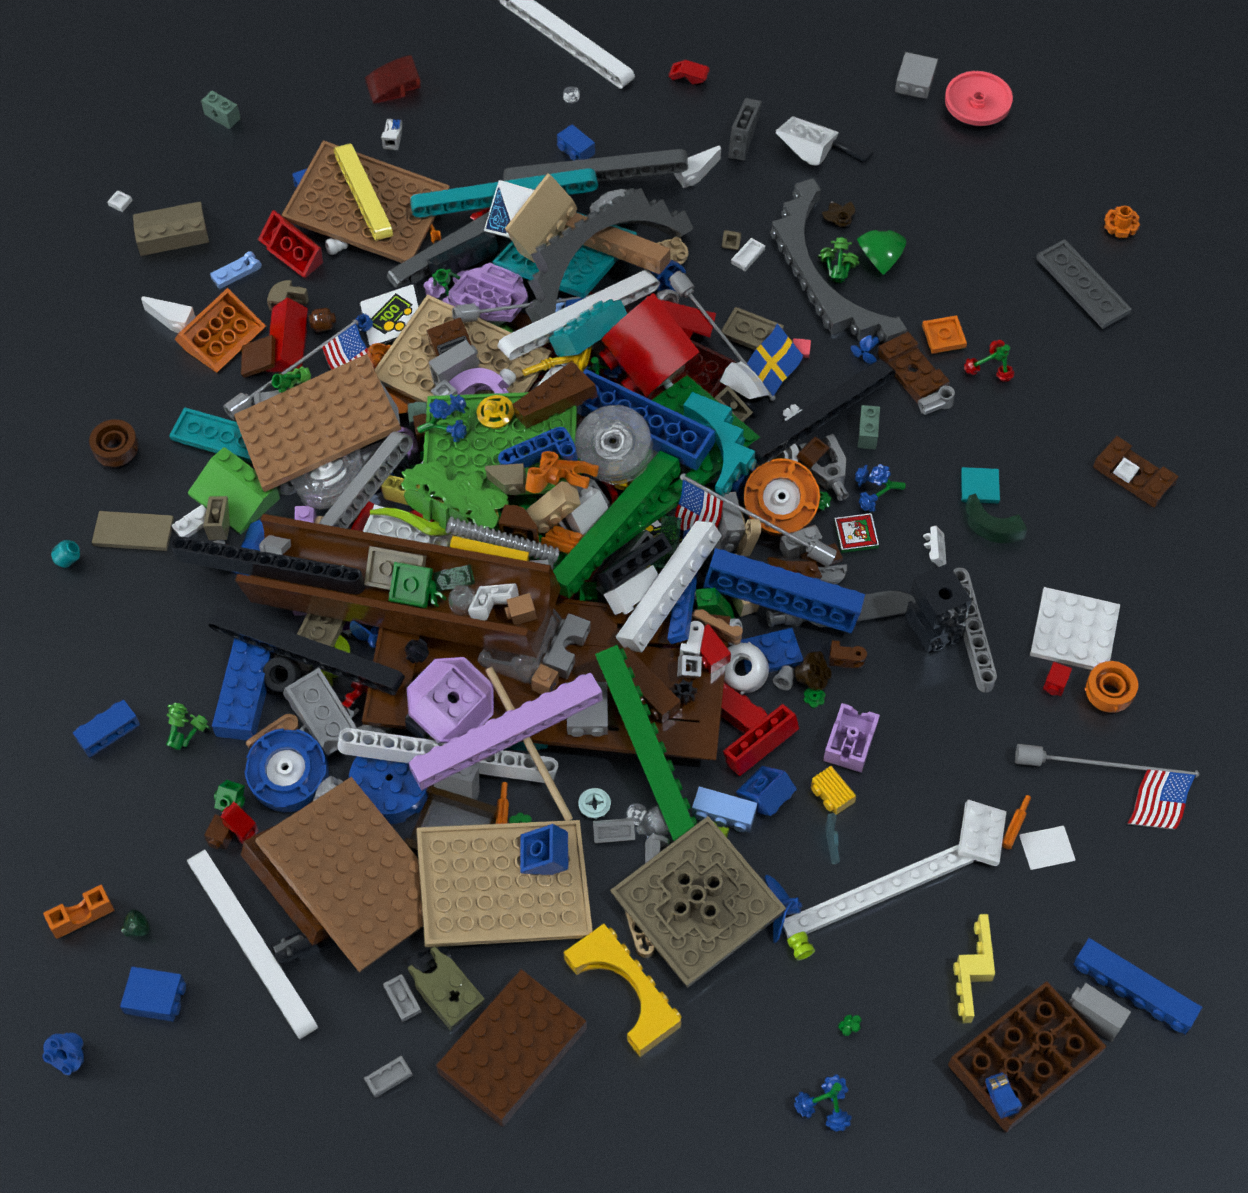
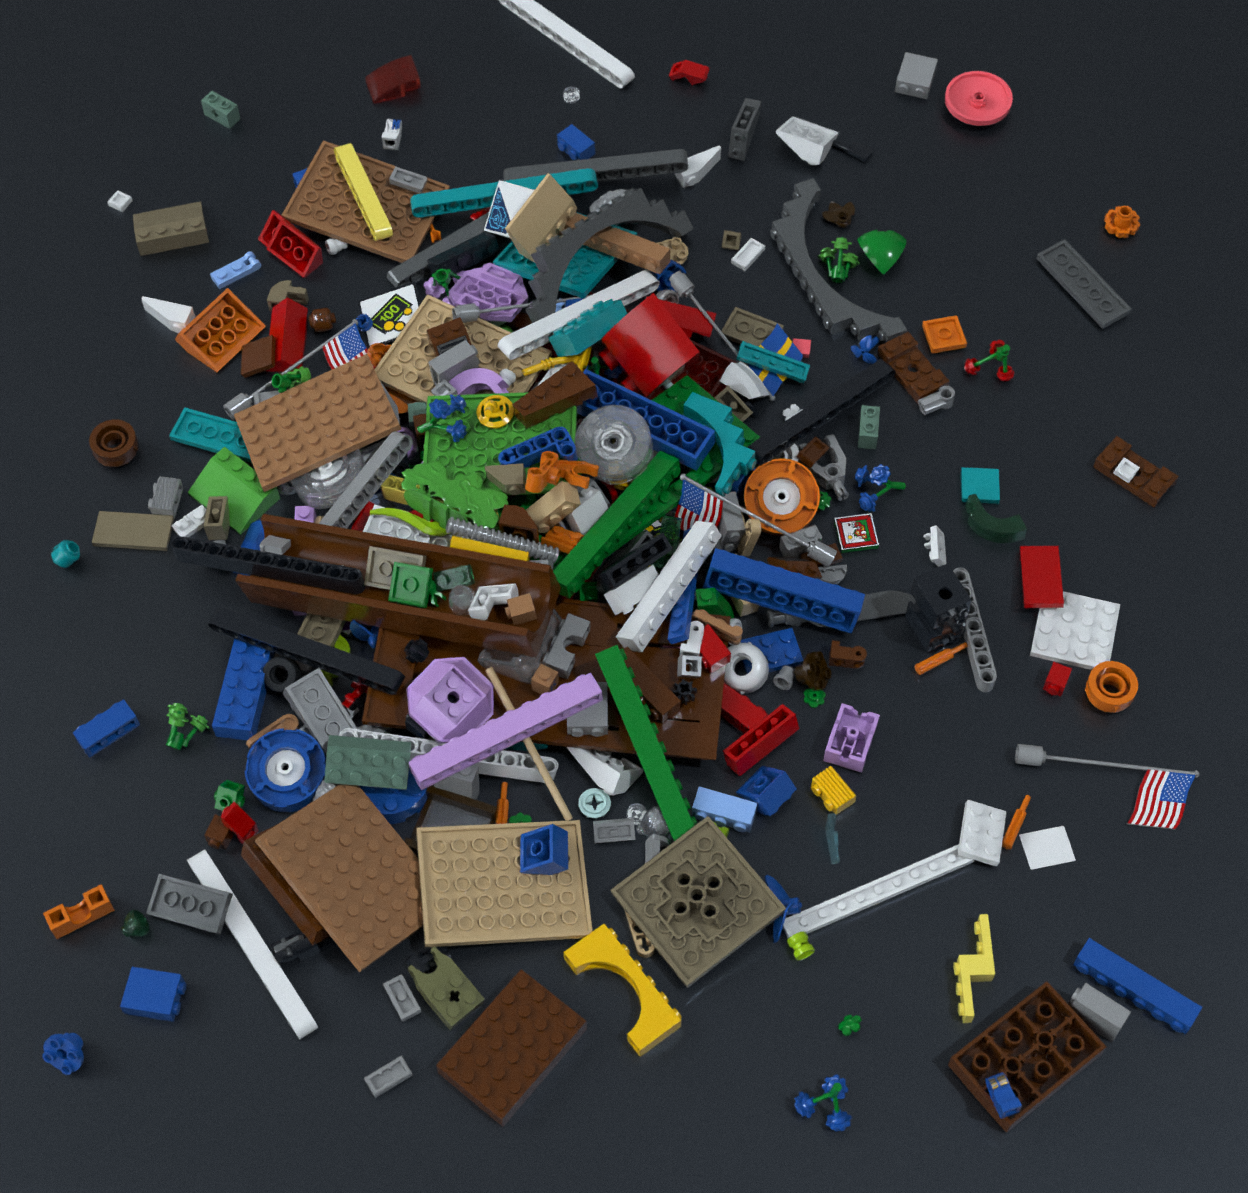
(166, 496): none -> light grey brick
(189, 903): none -> dark grey plate
(367, 762): none -> sand green brick
(408, 180): none -> light grey plate
(607, 771): none -> white wedge
(773, 362): none -> teal plate
(938, 659): none -> orange axle
(1041, 577): none -> red tile

